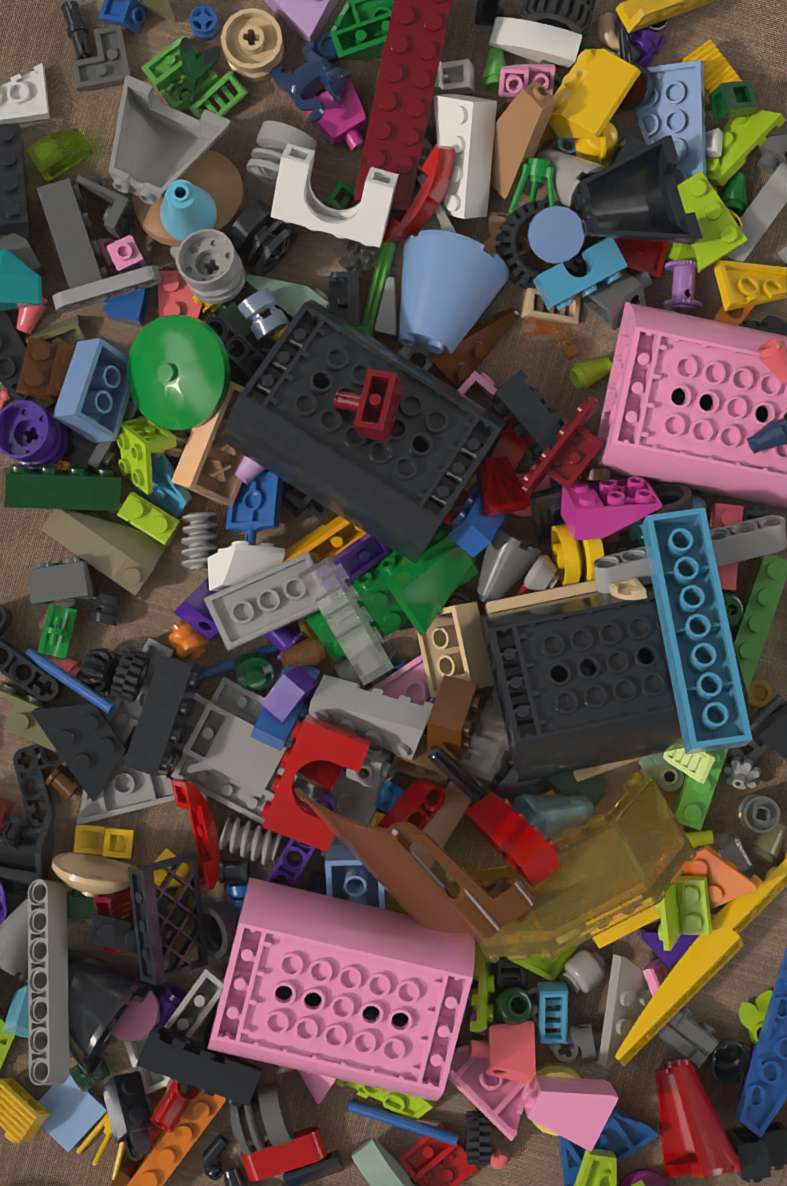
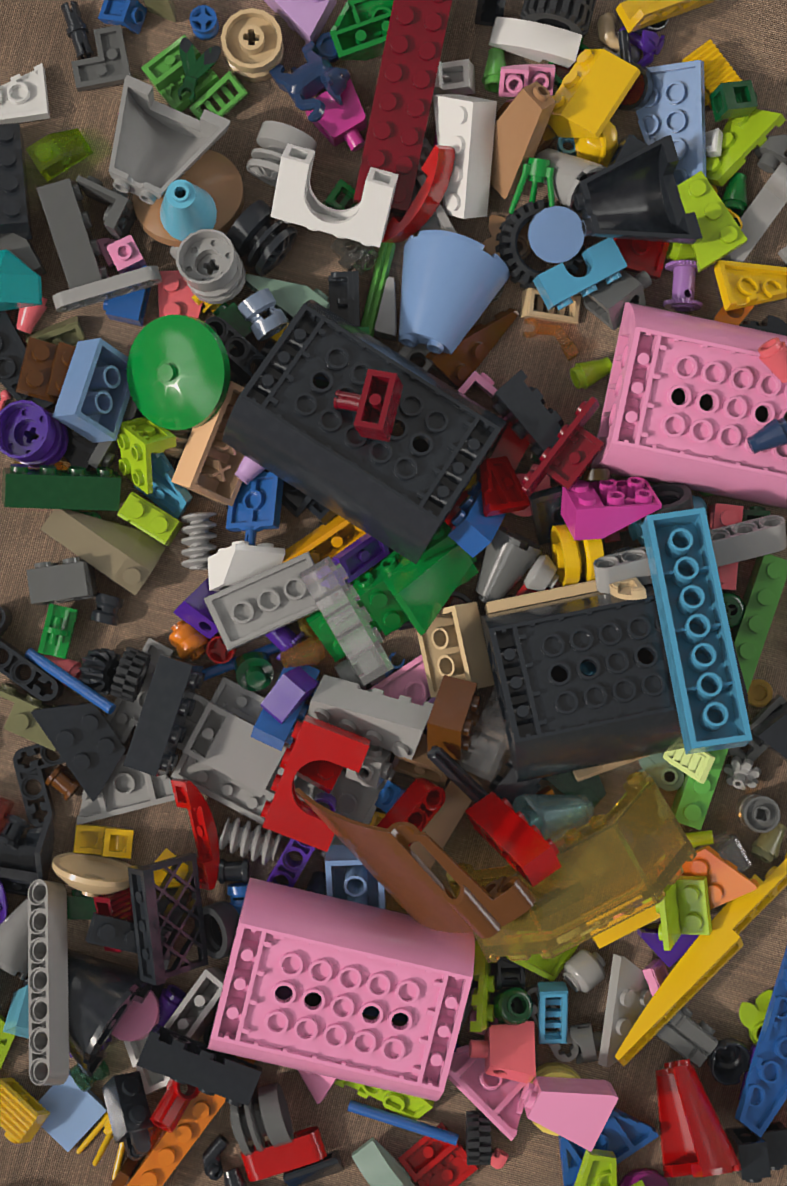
(217, 650): none -> red wheel

